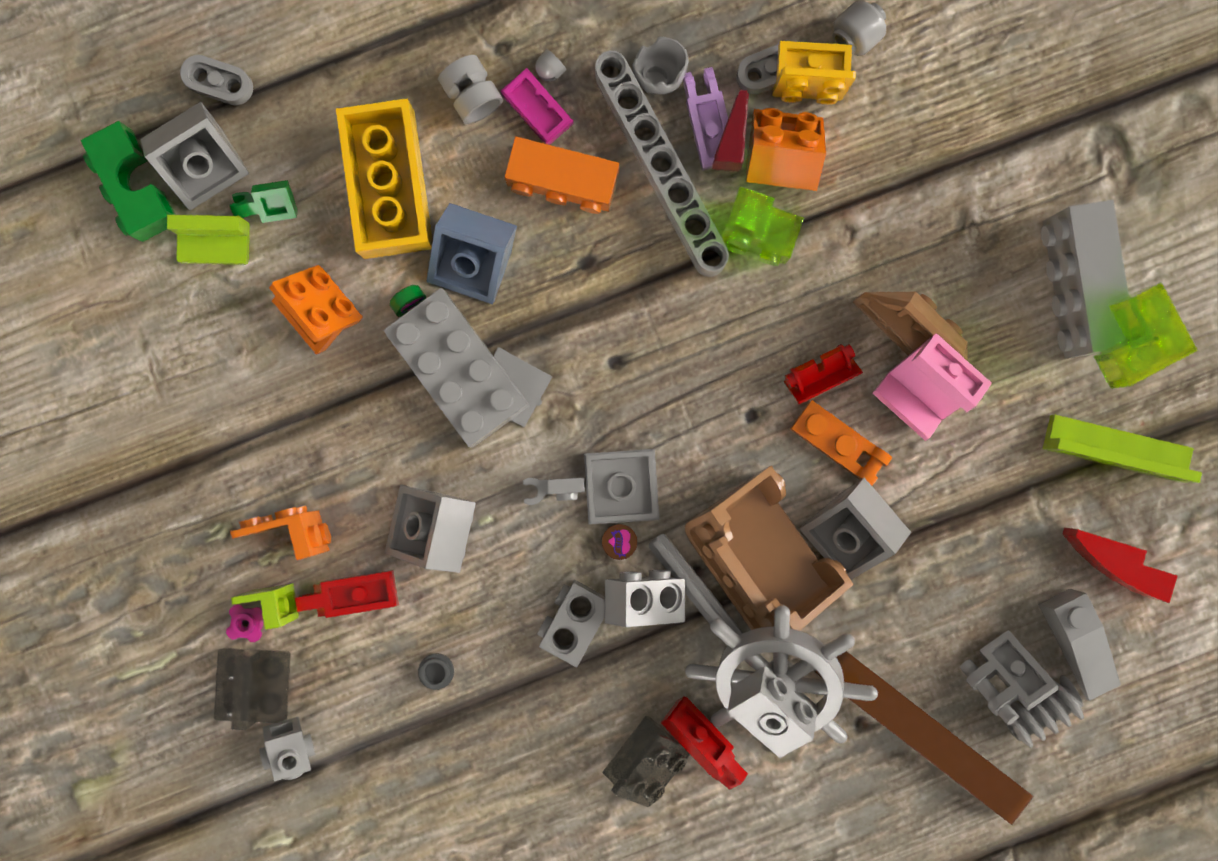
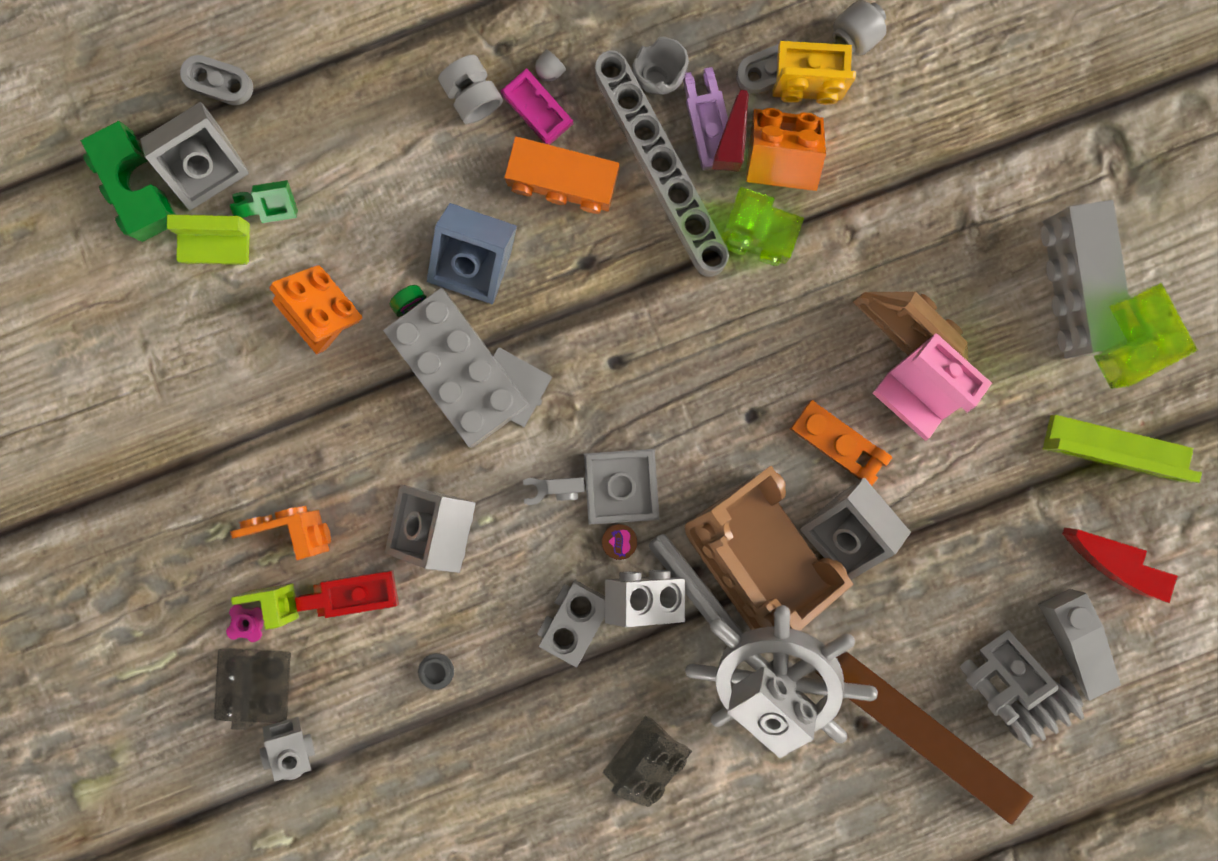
(384, 179): yellow brick -> none
(704, 742): red hinge -> none
(814, 379): red hinge -> none

